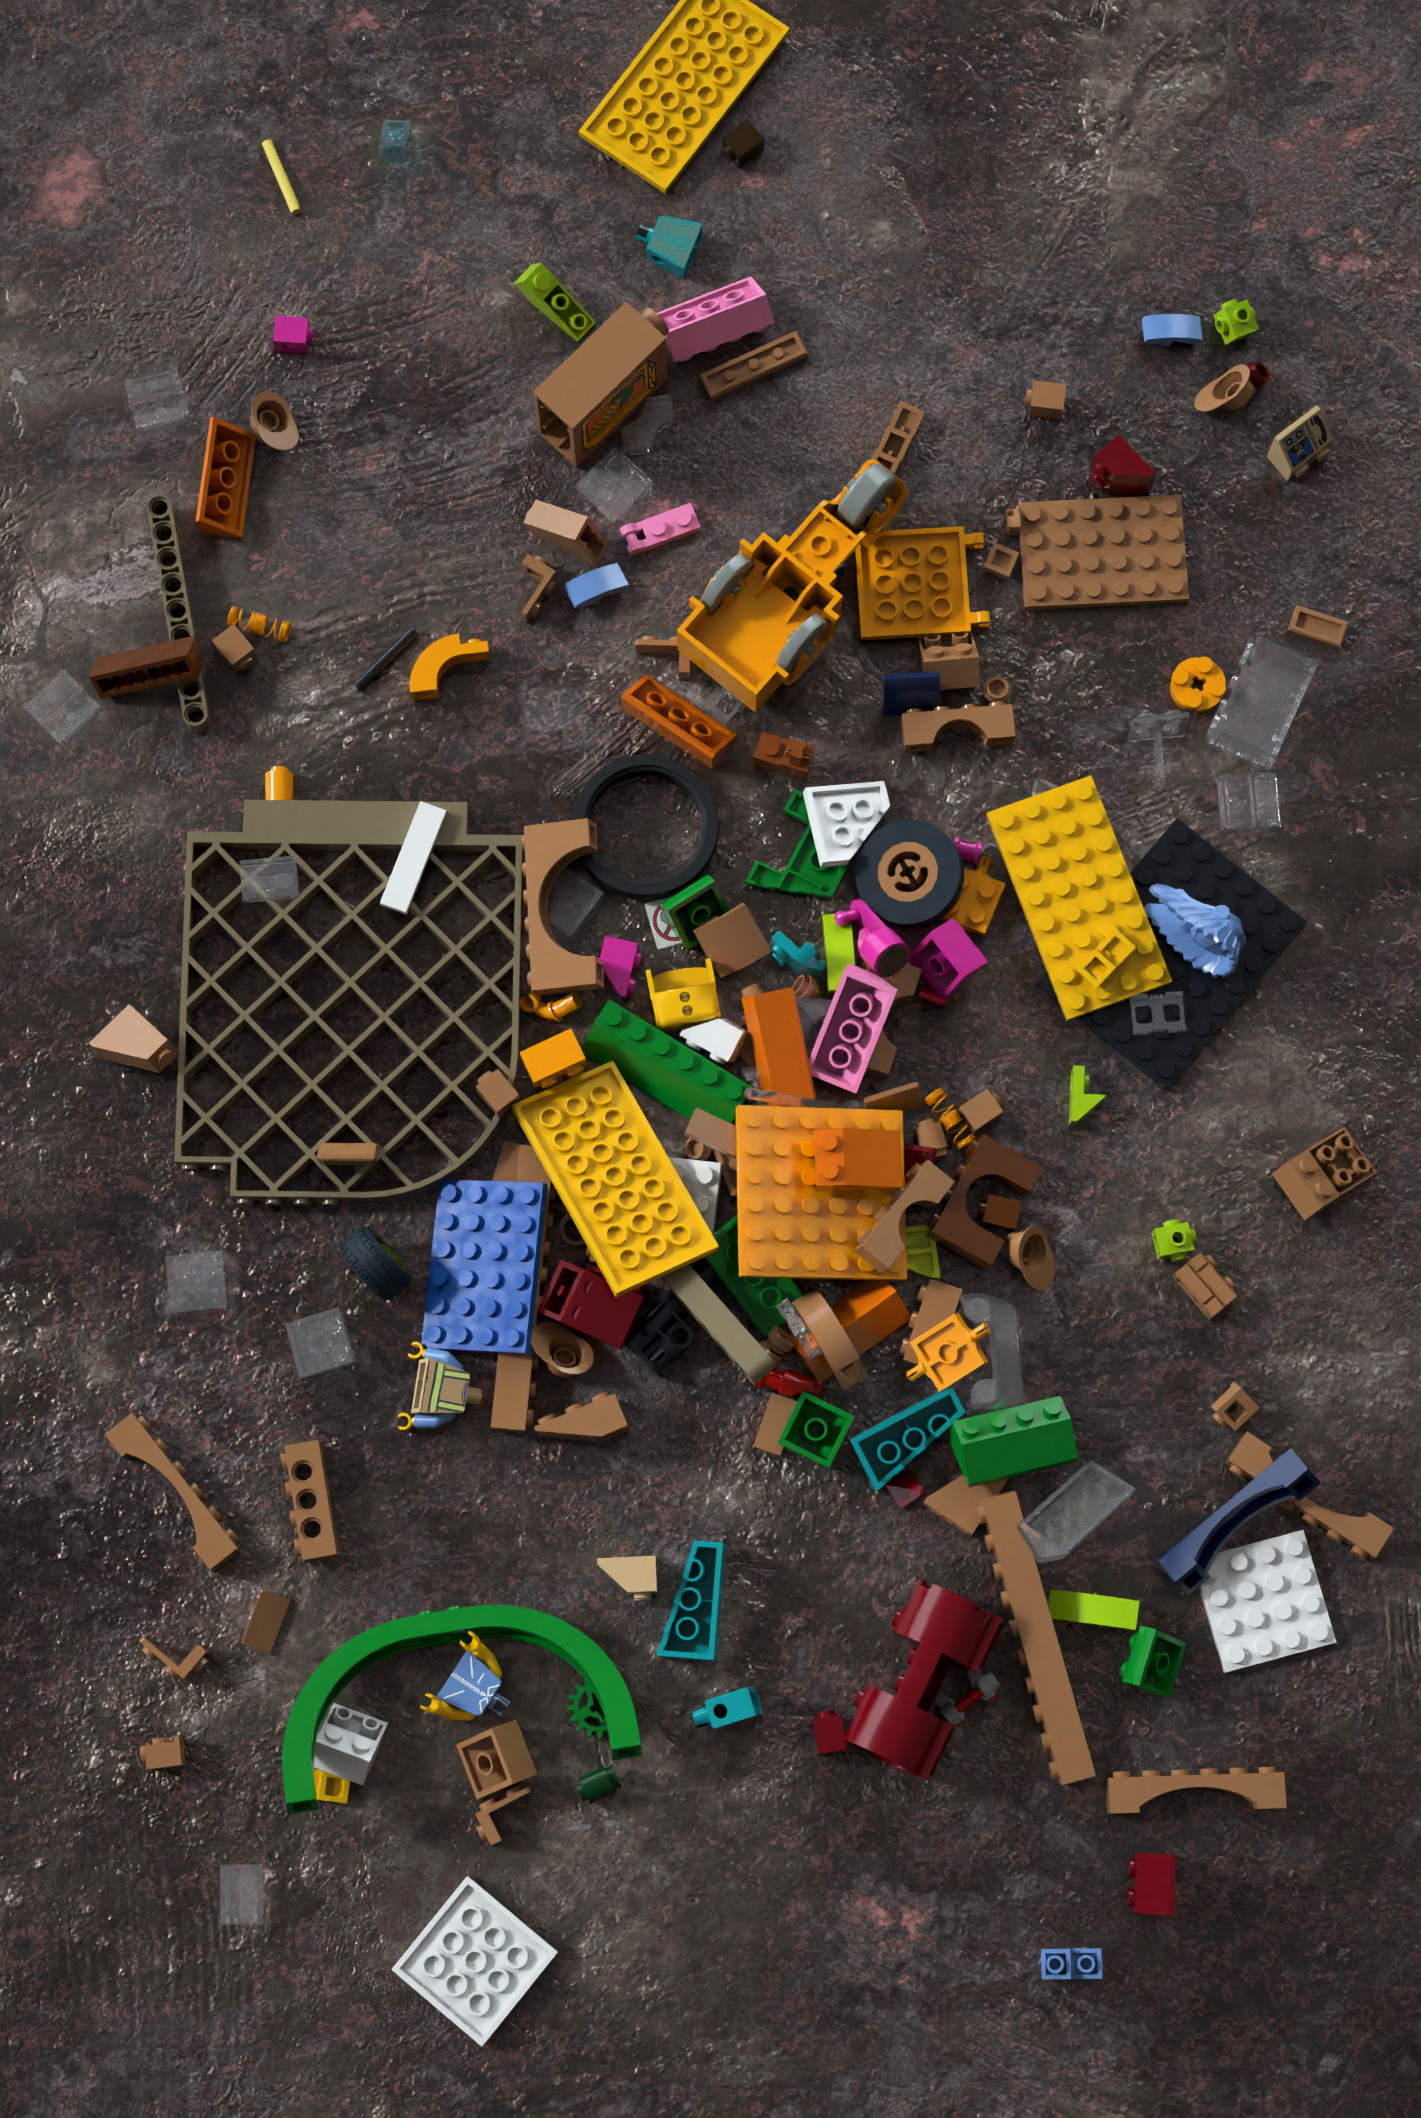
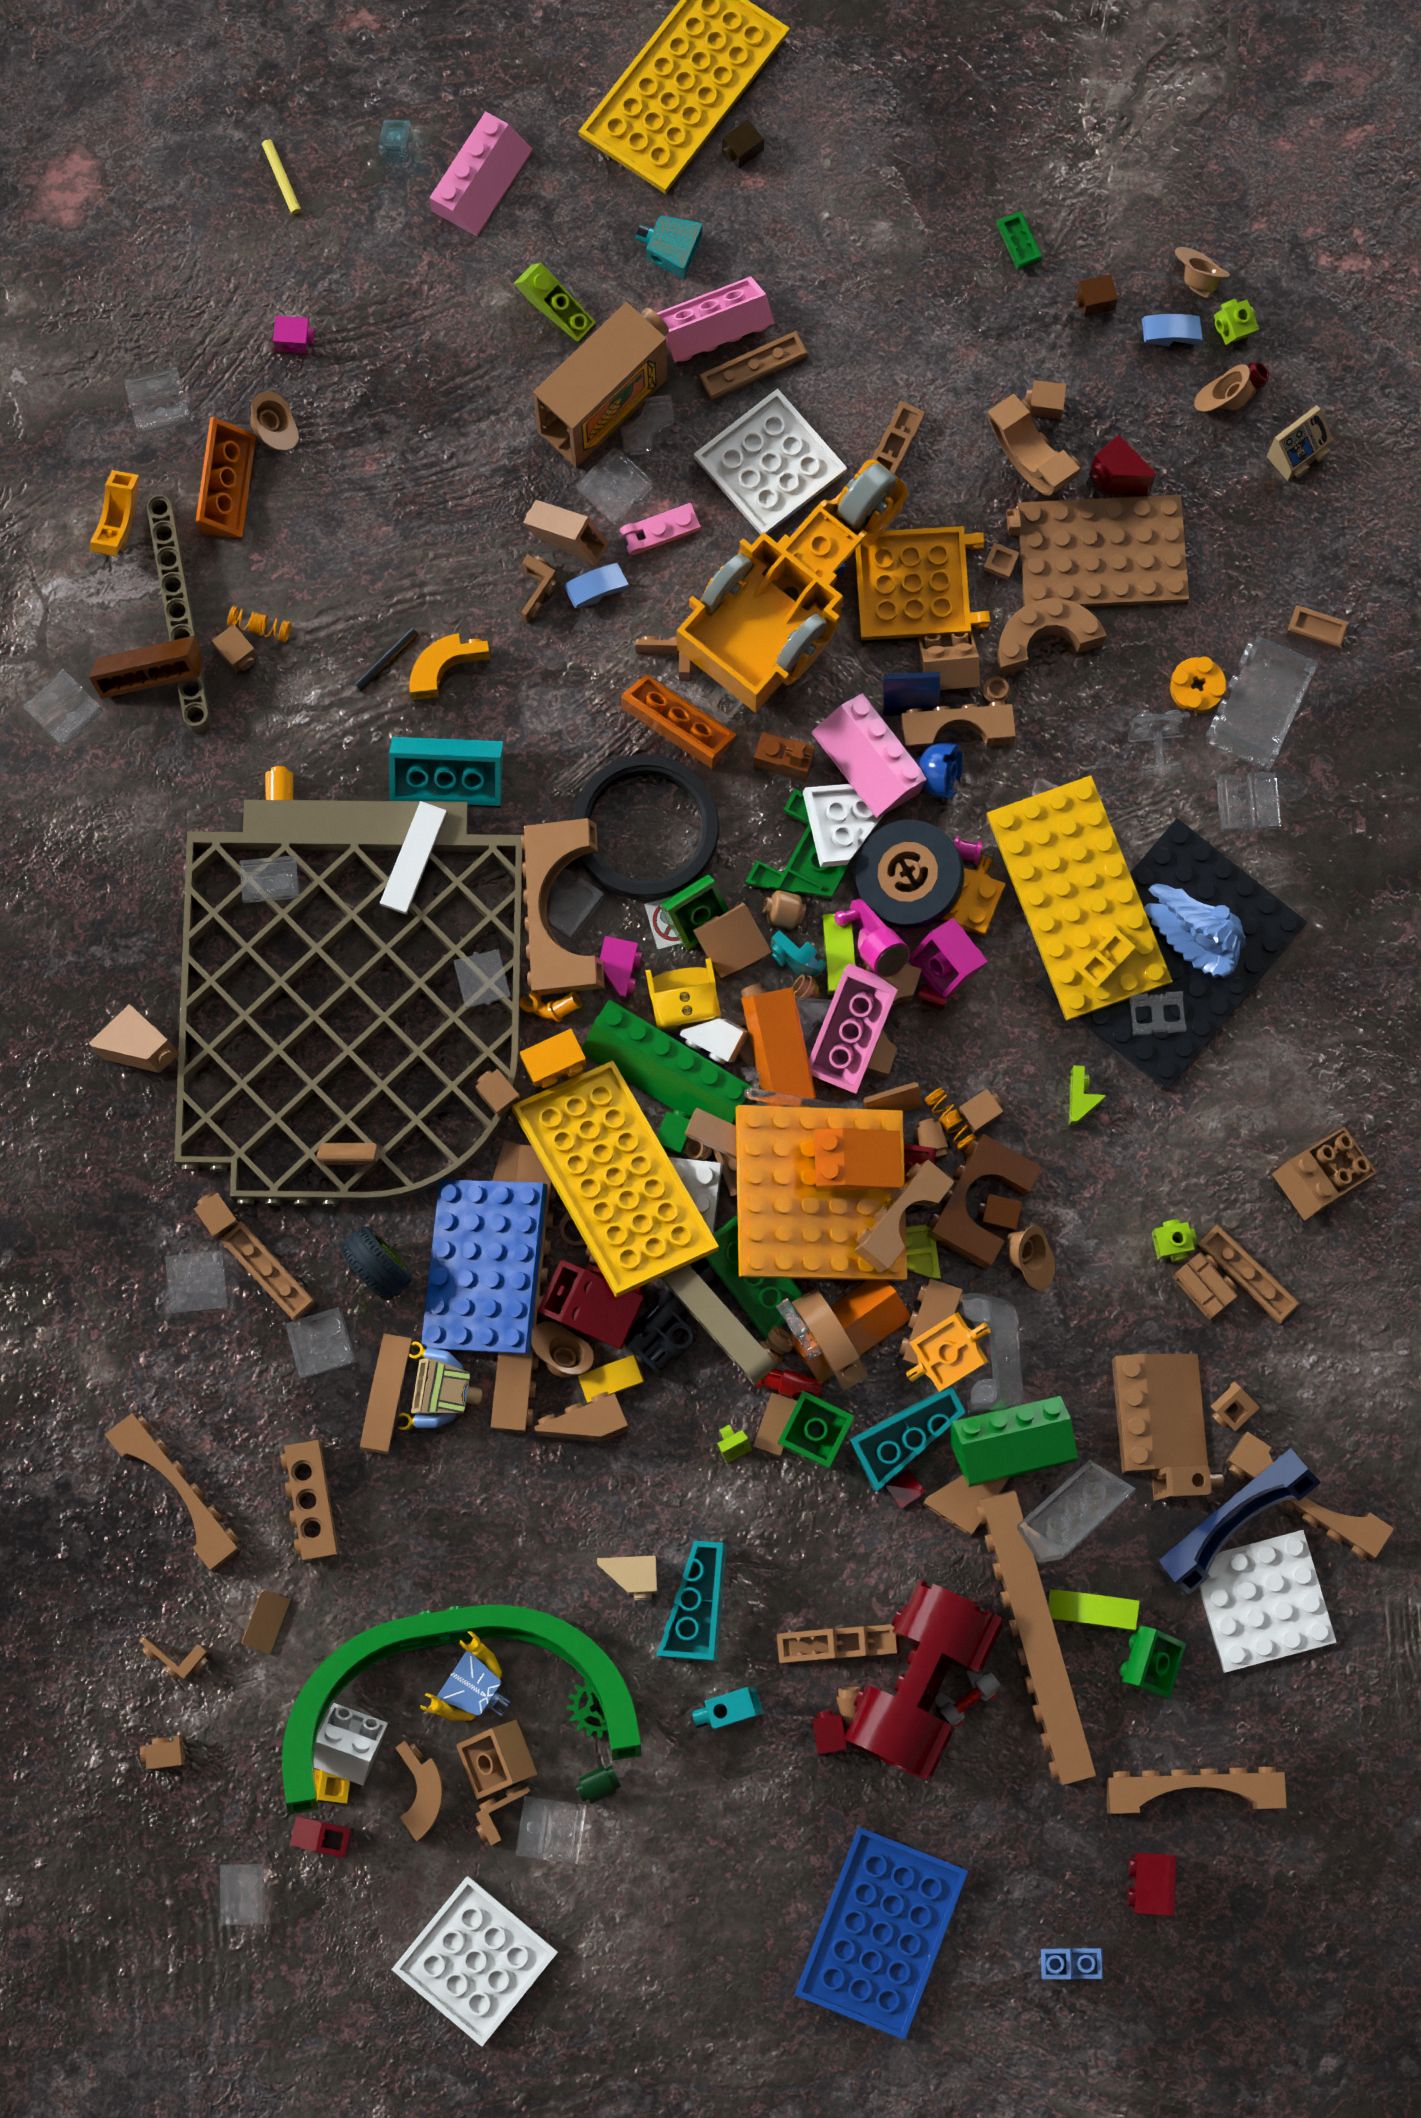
(117, 514): none -> light orange arch
(215, 1215): none -> medium nougat brick
(268, 1271): none -> medium nougat tile
(321, 1837): none -> dark red slope
(385, 1394): none -> medium nougat slope
(430, 1791): none -> medium nougat arch
(446, 770): none -> teal slope
(480, 174): none -> bright pink slope
(482, 978): none -> clear piece
(550, 1830): none -> clear slope
(612, 1378): none -> yellow slope
(672, 1132): none -> green brick
(733, 1444): none -> lime tile
(770, 462): none -> white plate
(784, 910): none -> medium nougat head
(837, 1643): none -> medium nougat slope
(845, 1701): none -> medium nougat cone
(870, 756): none -> bright pink slope
(881, 1933): none -> blue plate
(941, 767): none -> blue cylinder
(1019, 240): none -> green plate
(1030, 449): none -> medium nougat brick
(1046, 618): none -> medium nougat brick
(1096, 295): none -> reddish brown brick
(1159, 1411): none -> medium nougat slope
(1185, 1482): none -> medium nougat torso
(1200, 272): none -> medium nougat piece
(1248, 1274): none -> medium nougat tile

